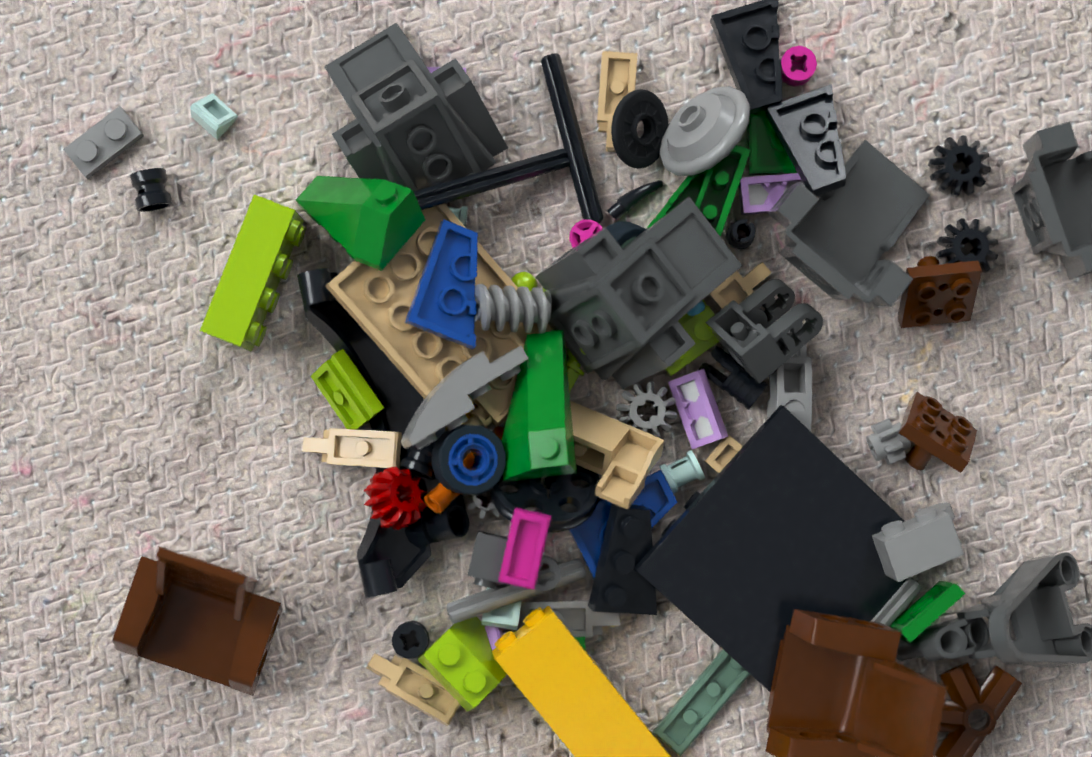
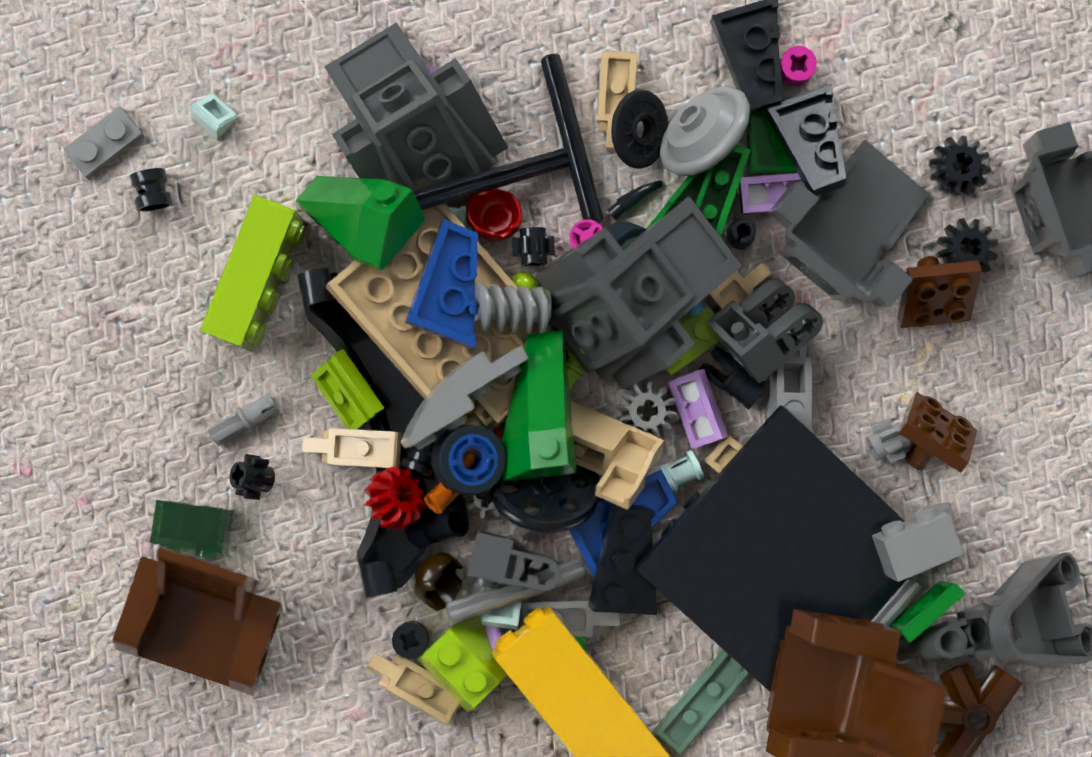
(191, 527): none -> clear green brick
(243, 420): none -> light grey axle
(252, 477): none -> black gear
(437, 580): none -> dark brown hair
(494, 214): none -> red hair
(524, 548): dark pink tile -> none
(533, 246): none -> black gear

